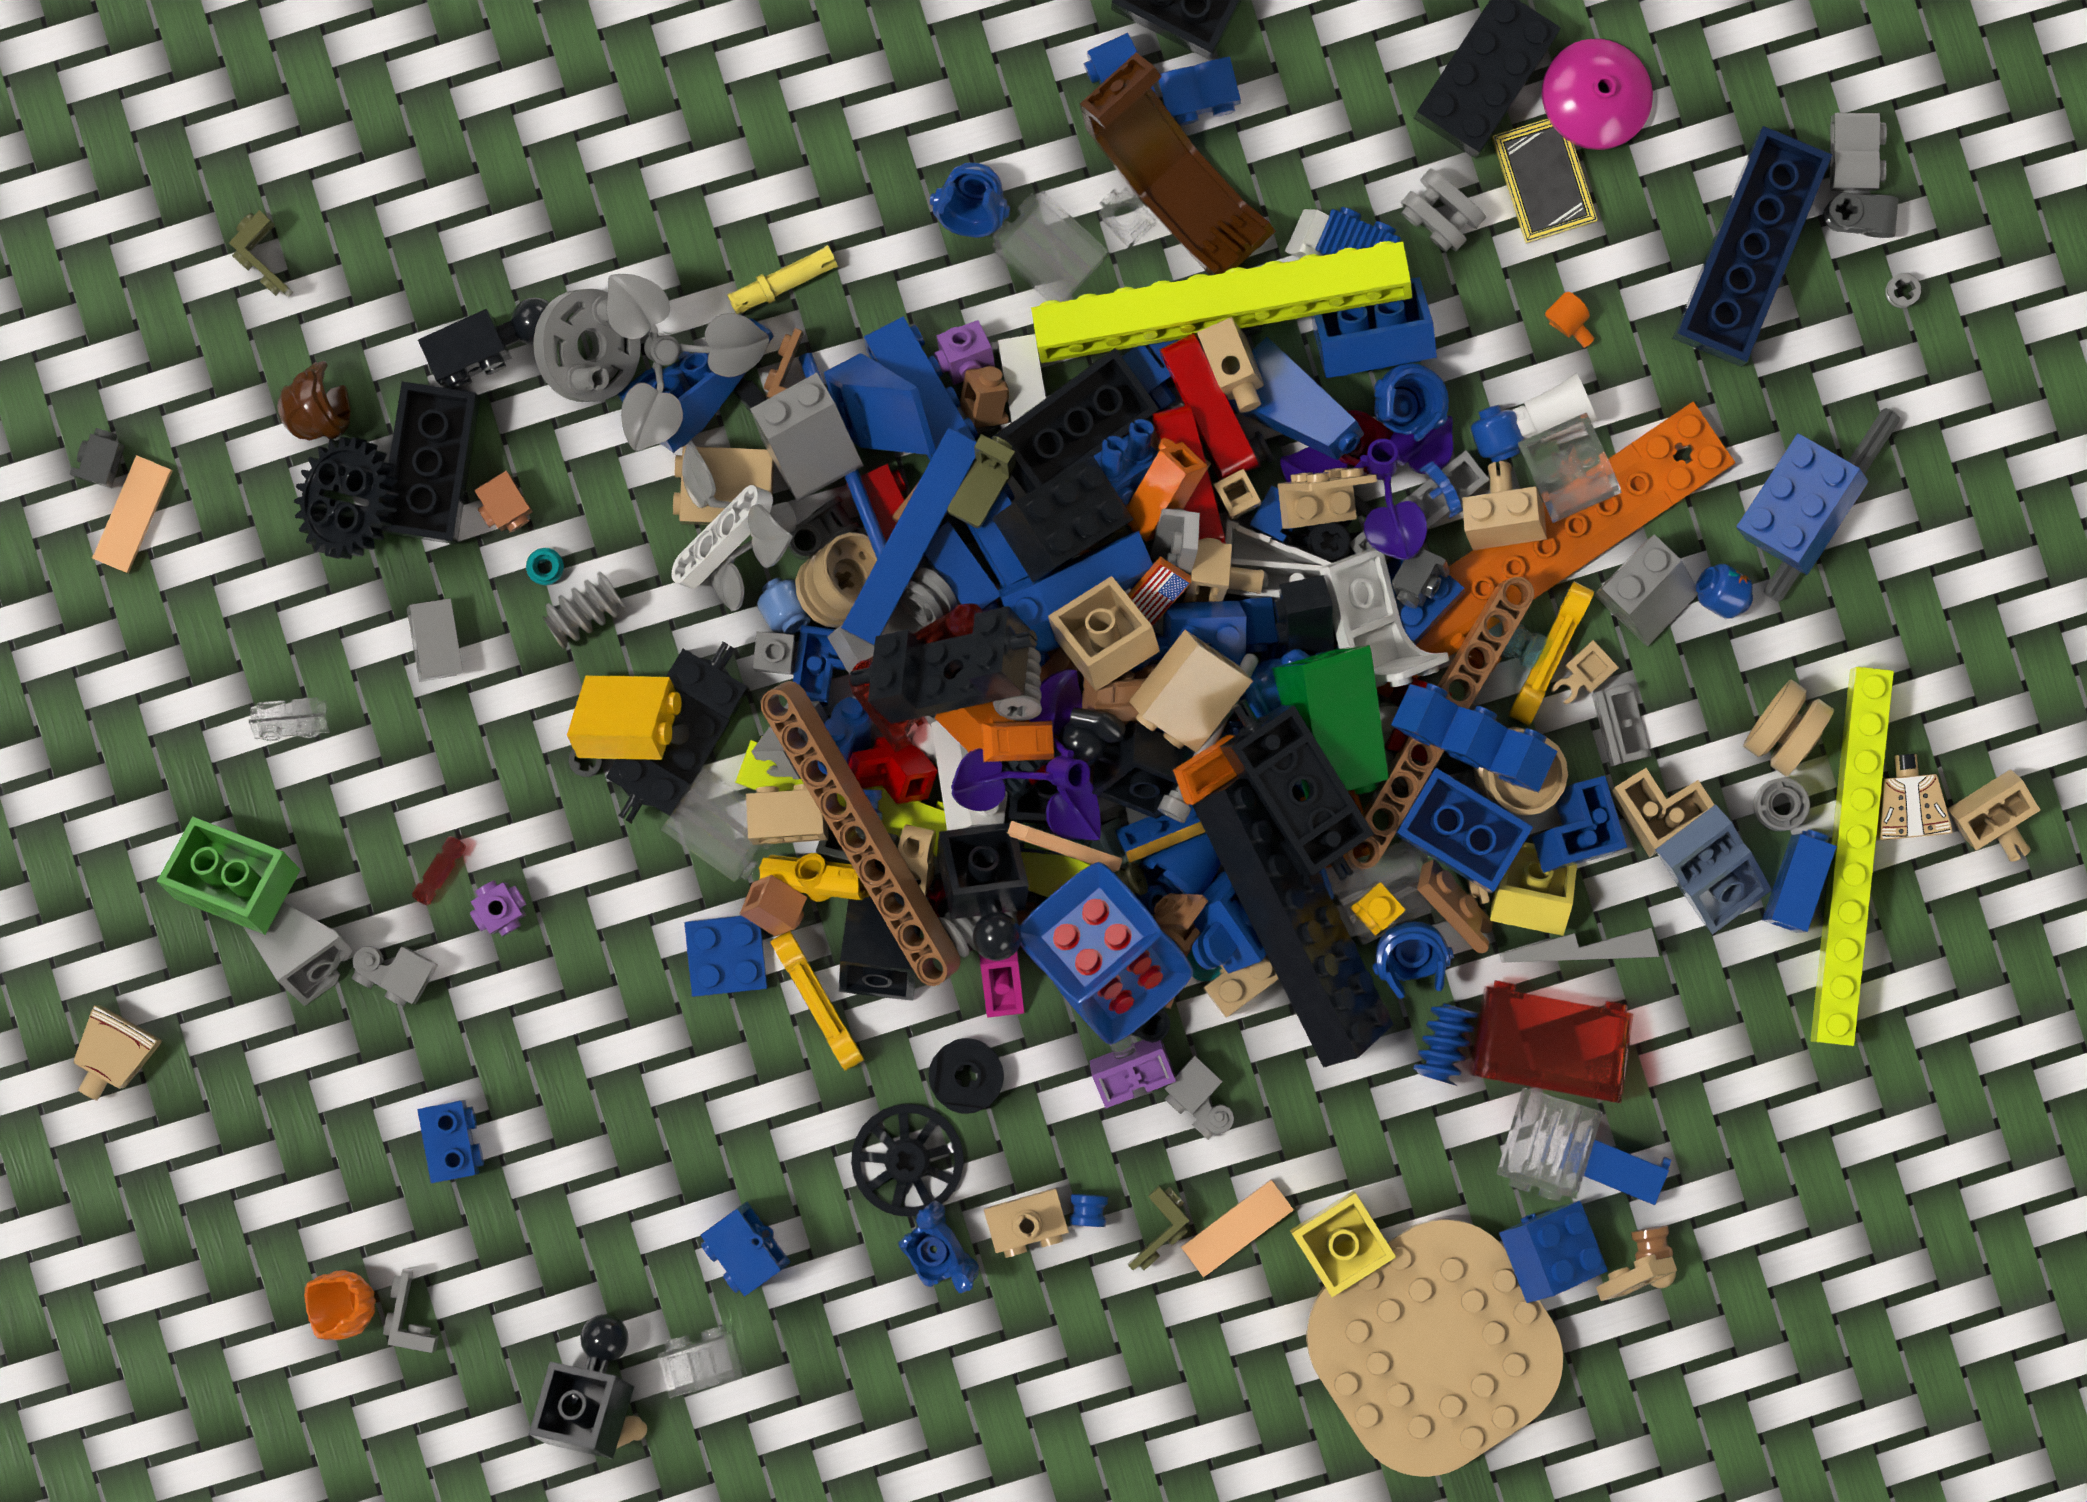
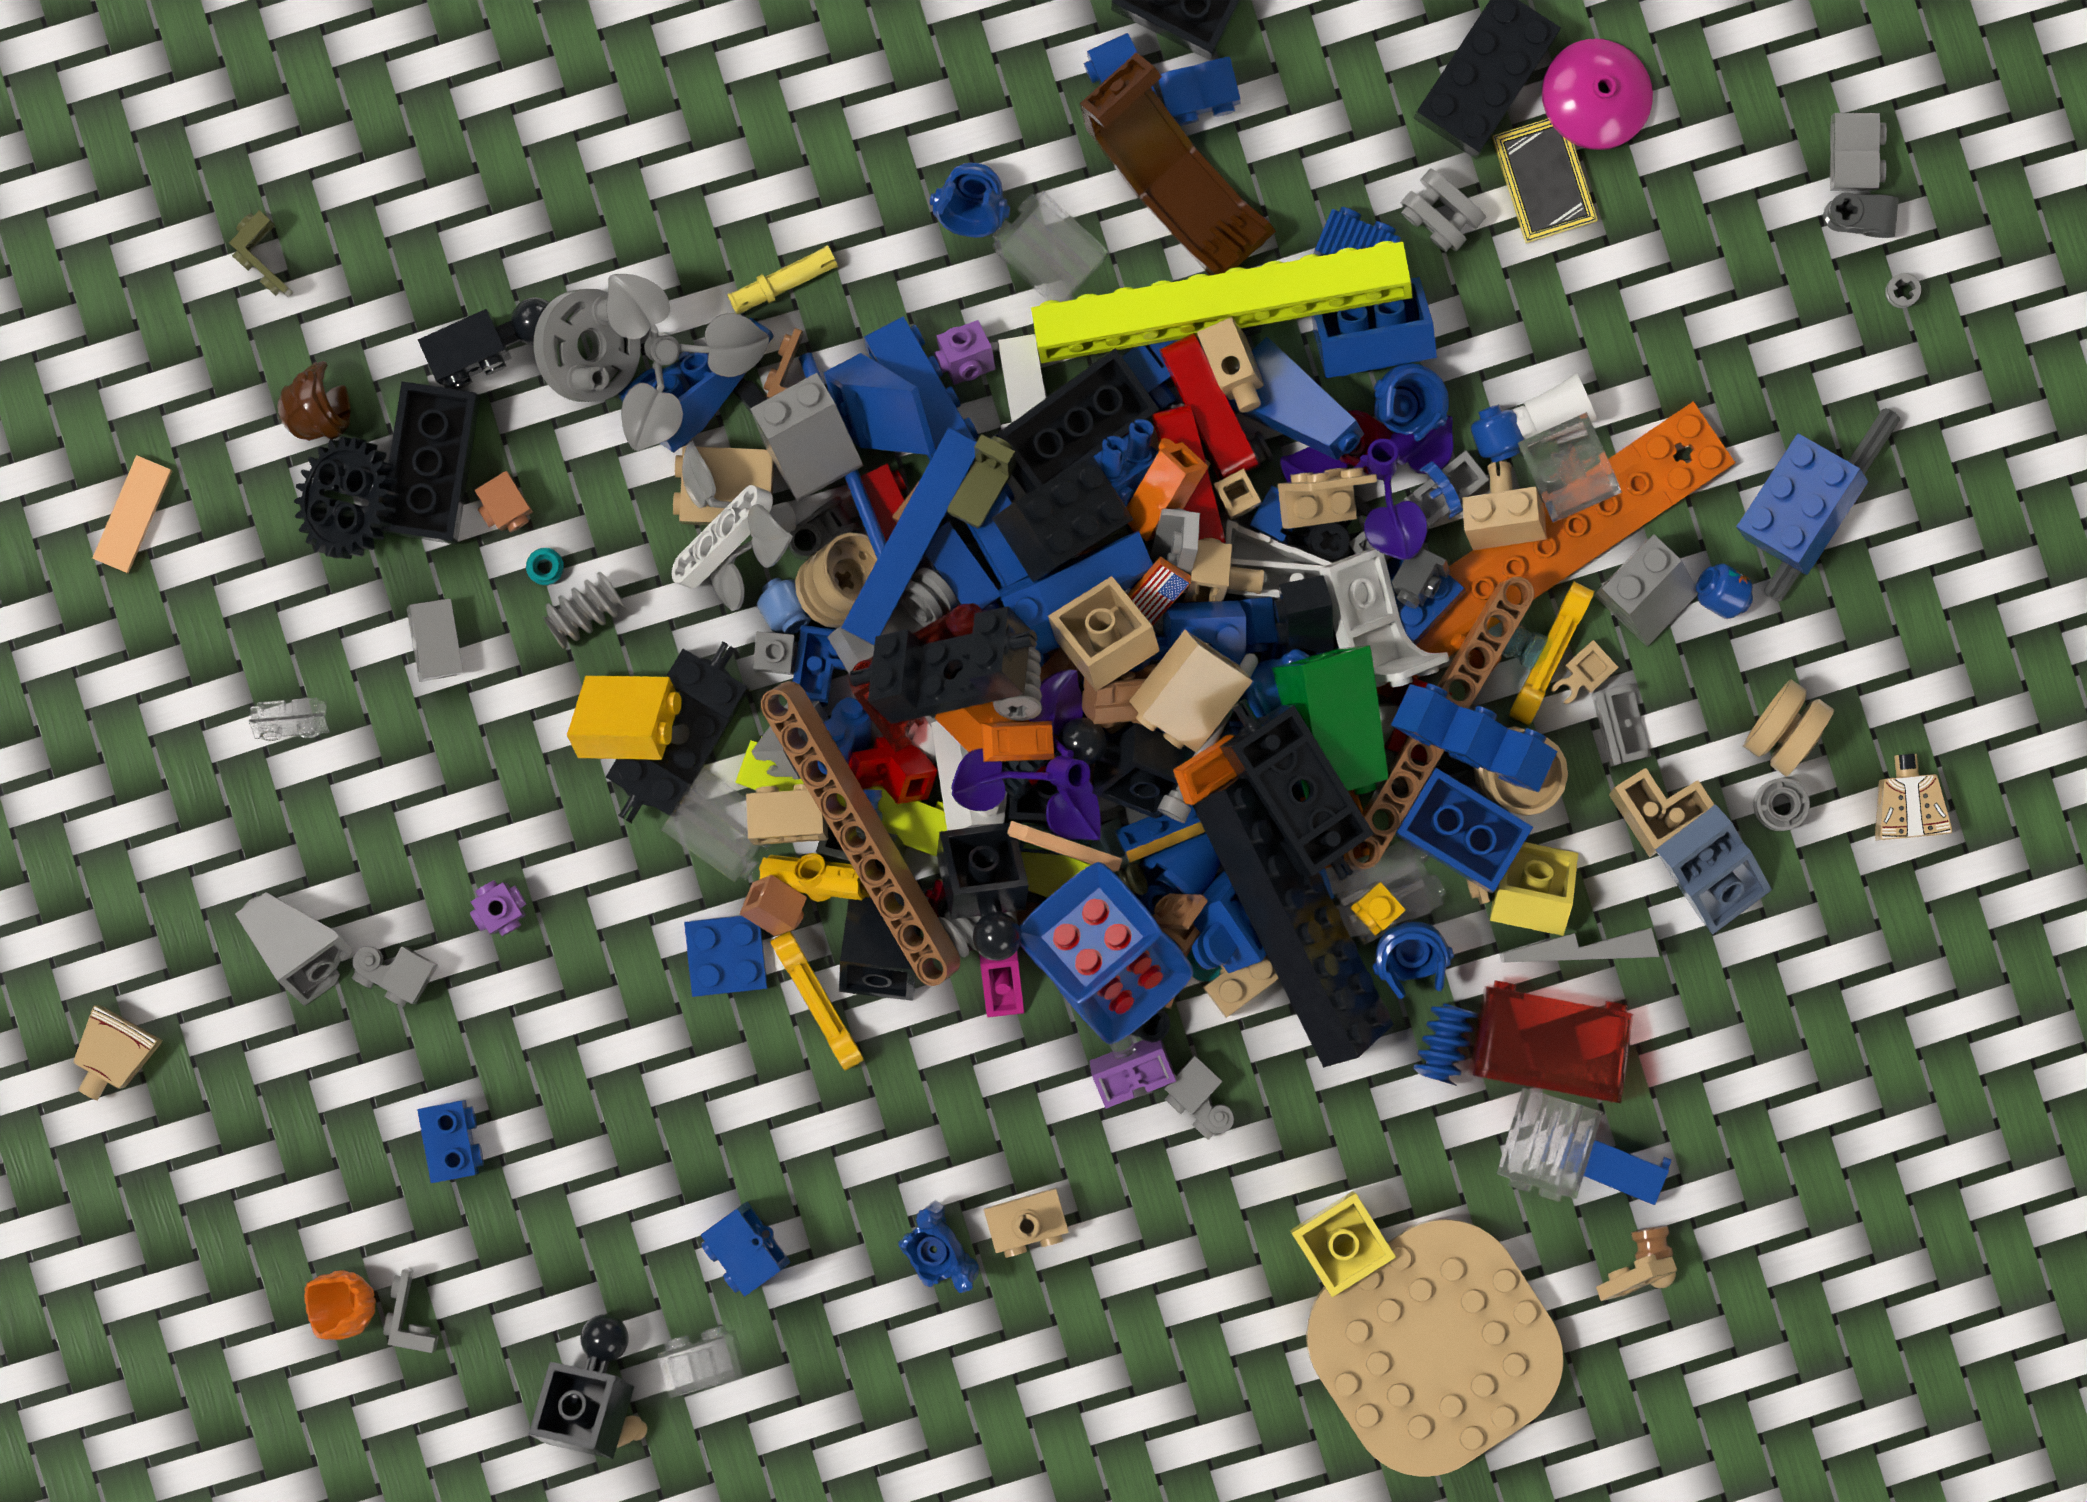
(99, 458): dark grey brick -> none
(228, 875): bright green brick -> none
(438, 870): clear red axle -> none
(576, 767): dark grey bush -> none
(906, 1159): black wheel -> none
(917, 850): tan leg -> none
(953, 1058): black plate -> none
(984, 397): medium nougat brick -> none
(1088, 1210): blue wheel -> none
(1100, 722): black arm -> none
(1131, 232): clear brick -> none
(1169, 1205): olive bracket -> none
(1237, 1228): light nougat tile -> none
(1307, 233): white tile -> none
(1455, 905): medium nougat hinge -> none
(1553, 1251): blue brick -> none
(1568, 317): orange piece -> none
(1587, 830): blue brick -> none
(1752, 246): dark blue brick -> none
(1799, 881): blue brick -> none
(1853, 859): neon yellow brick -> none
(1994, 814): tan brick -> none

